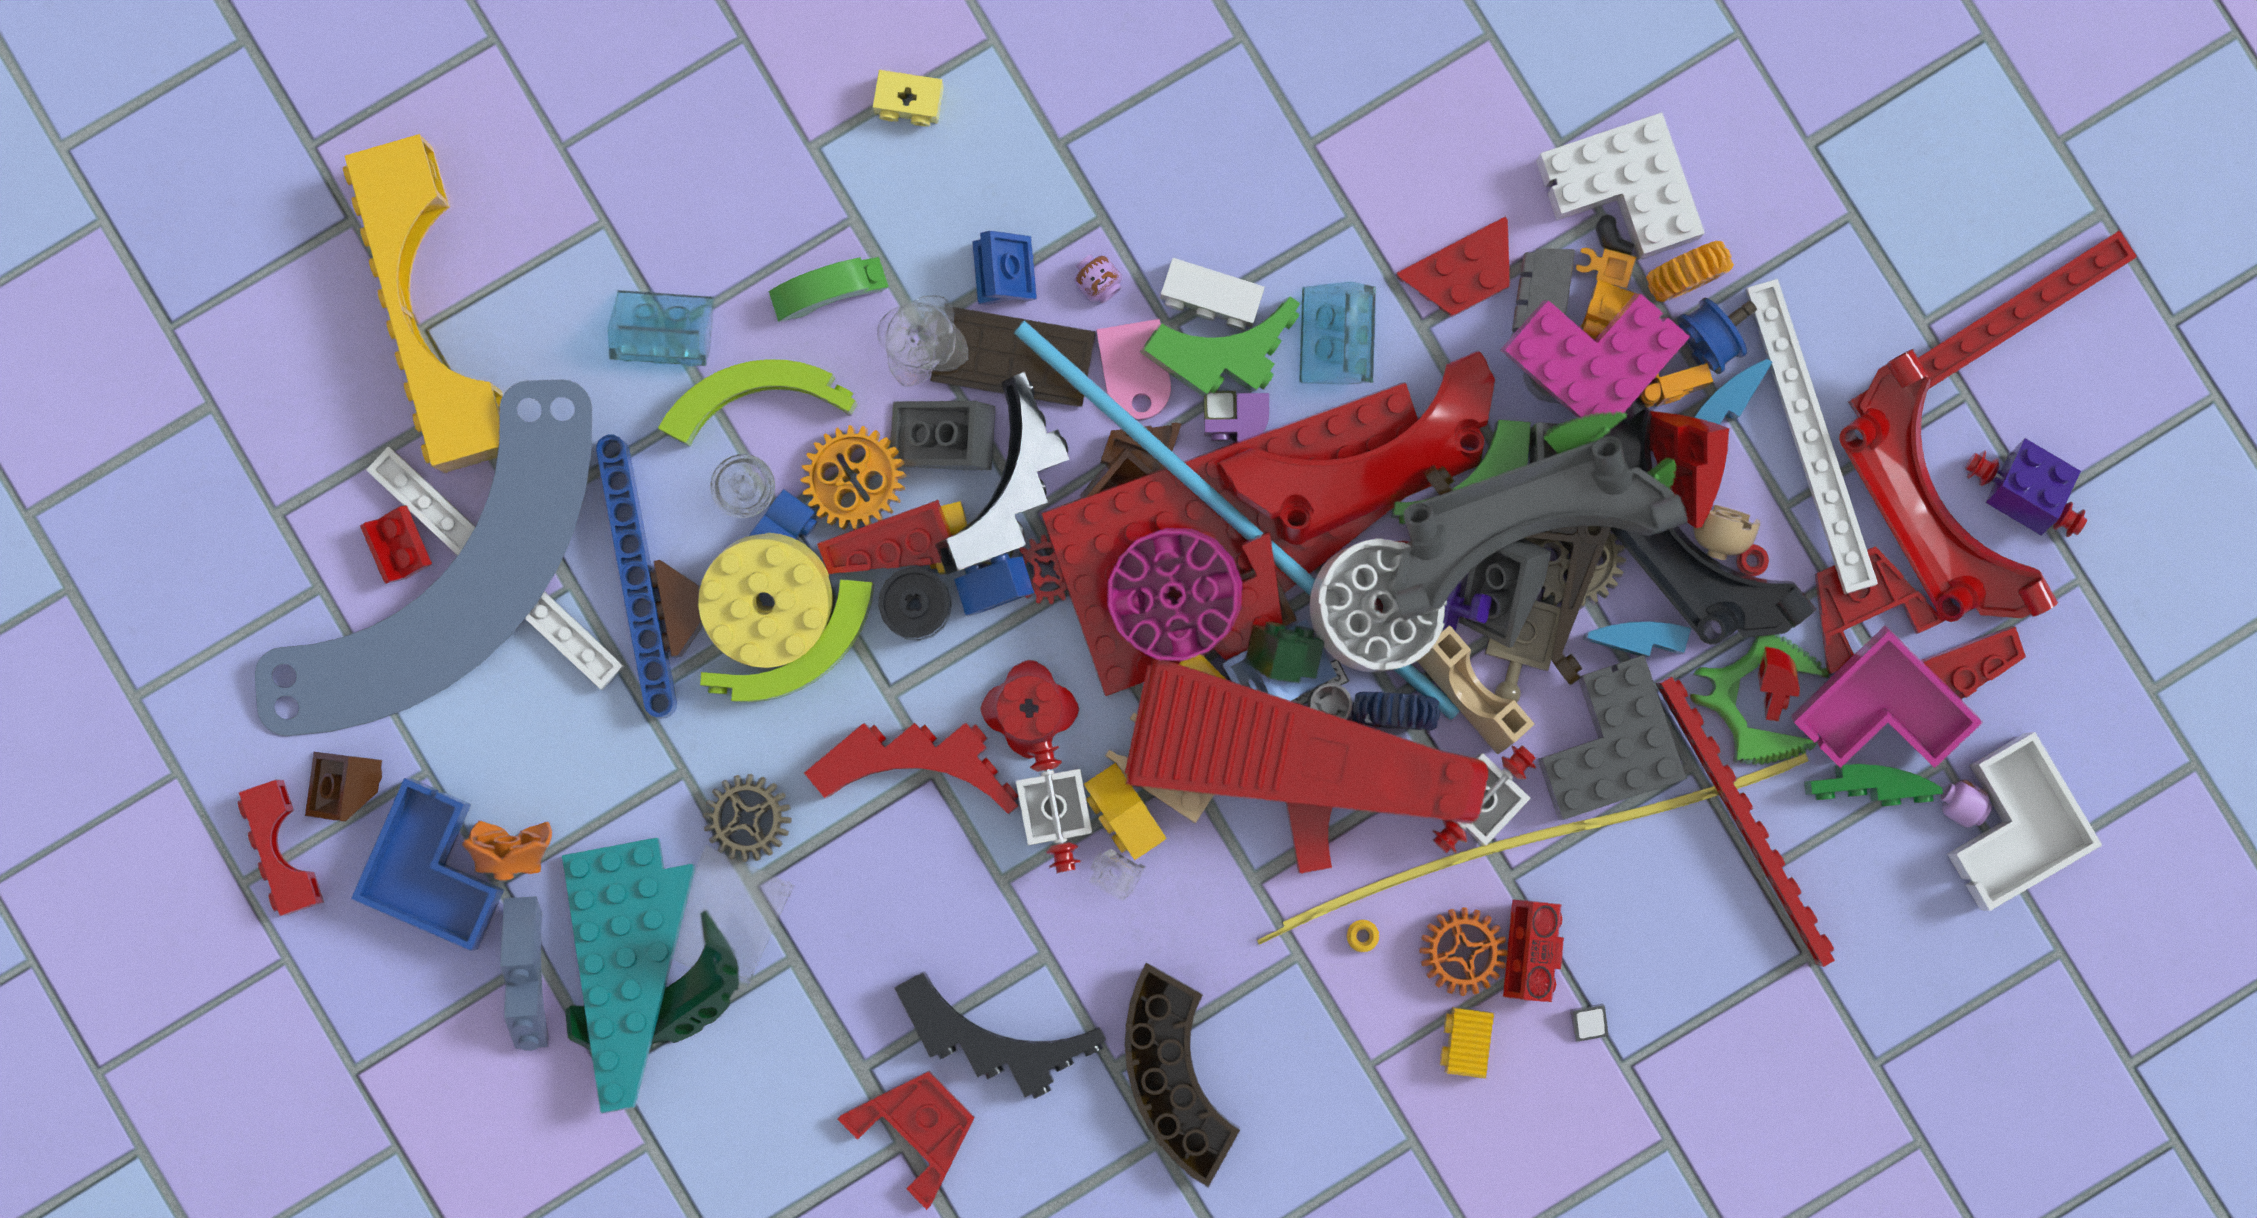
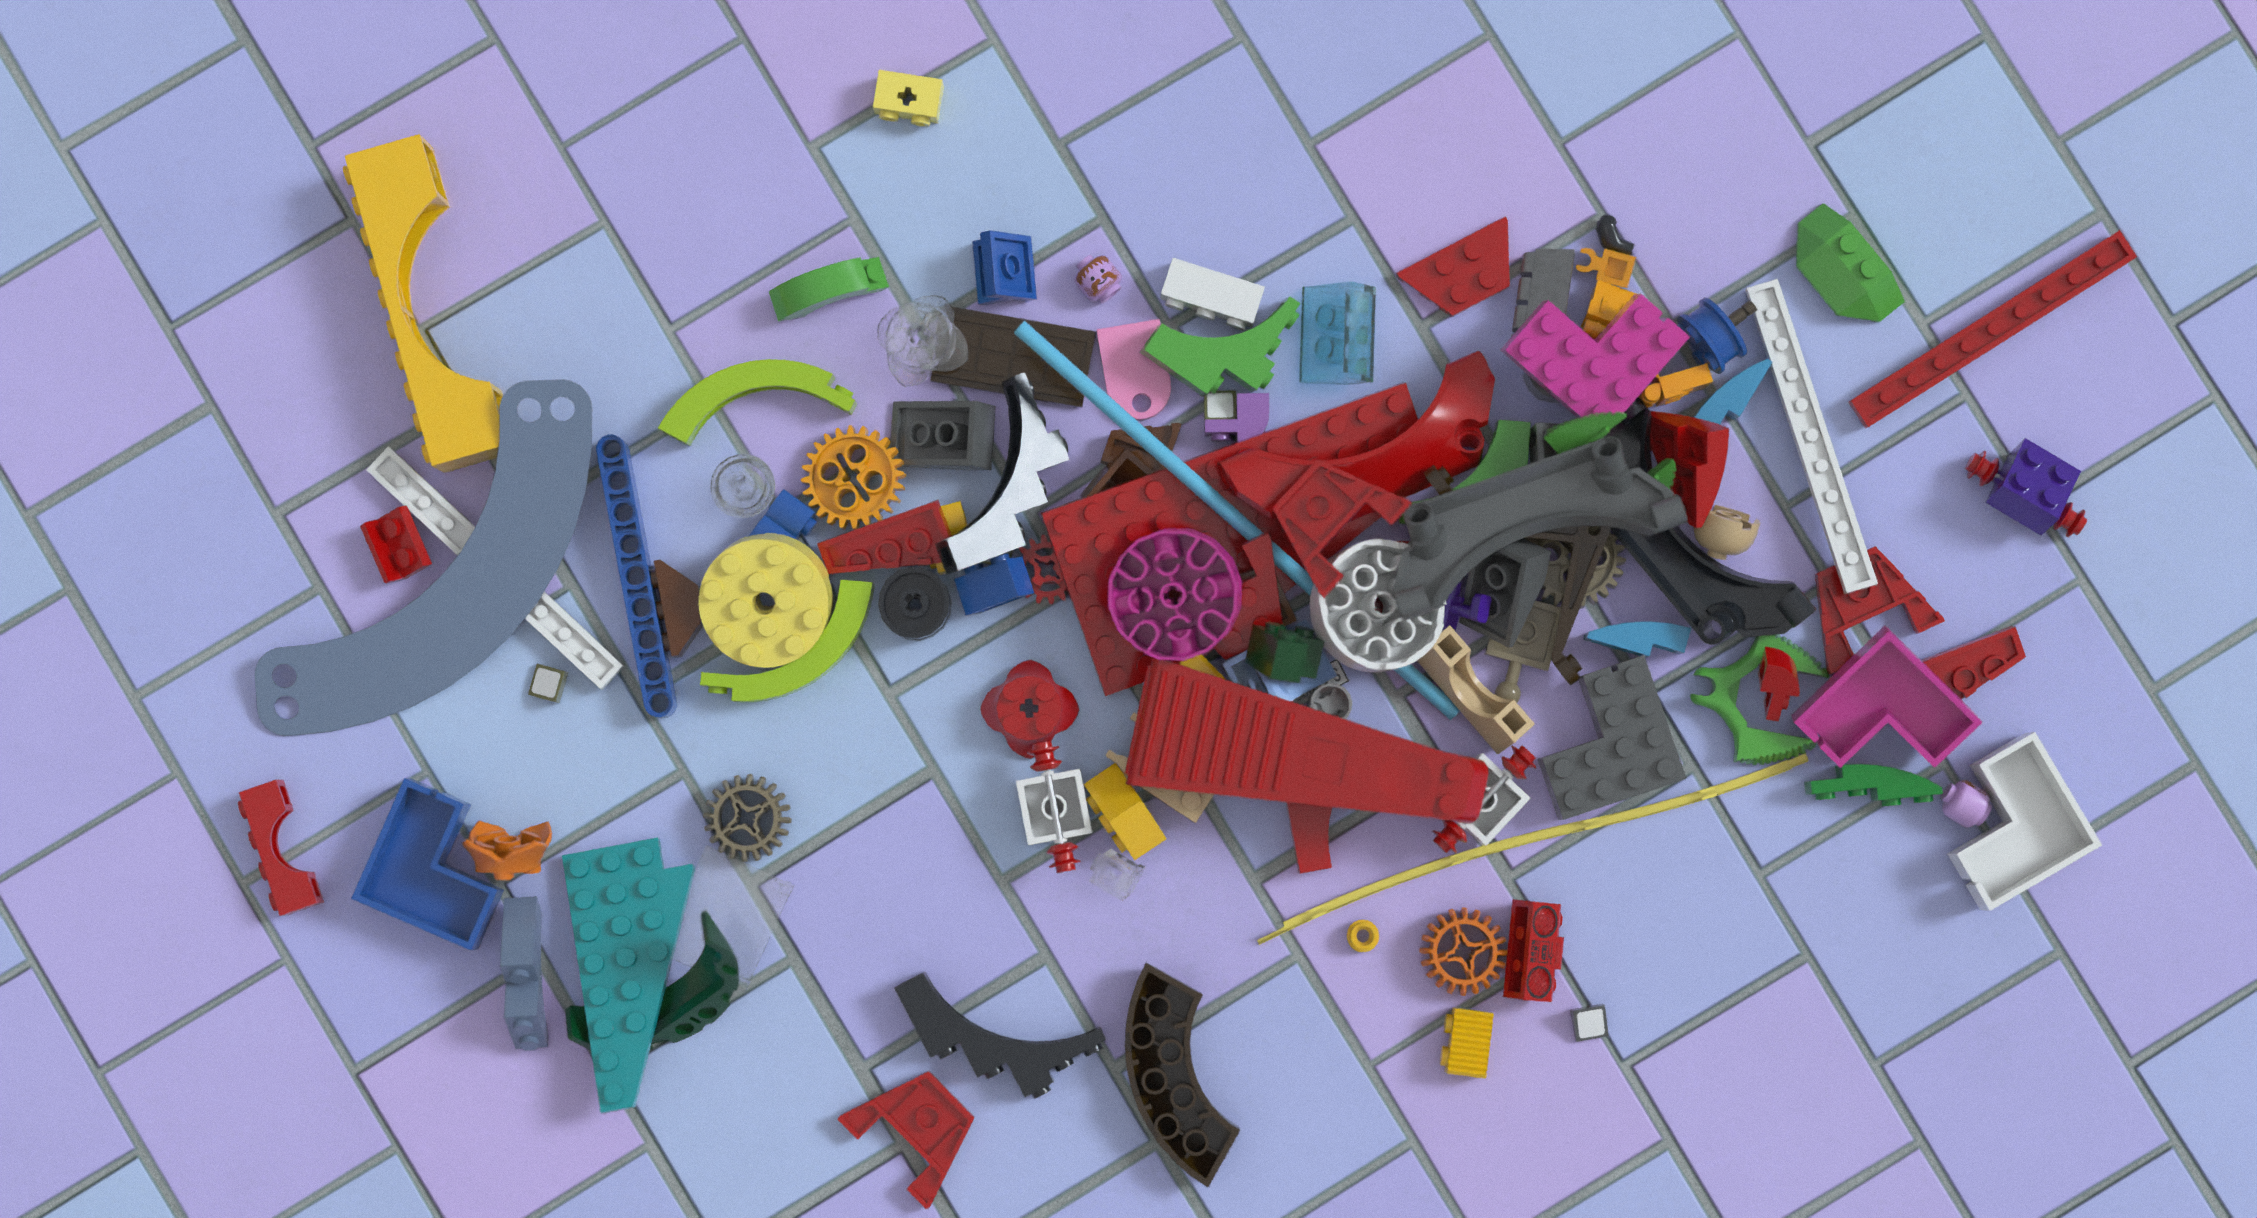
(341, 785): reddish brown slope -> none
(548, 683): none -> slope
(661, 328): clear light blue slope -> none
(865, 754): red arch -> none
(1321, 507): none -> red wing
(1396, 710): dark blue gear -> none
(1637, 170): white piece -> none
(1689, 271): light orange gear -> none
(1739, 809): red plate -> none
(1762, 561): red plate -> none
(1845, 267): none -> bright green wedge
(1936, 545): red panel -> none

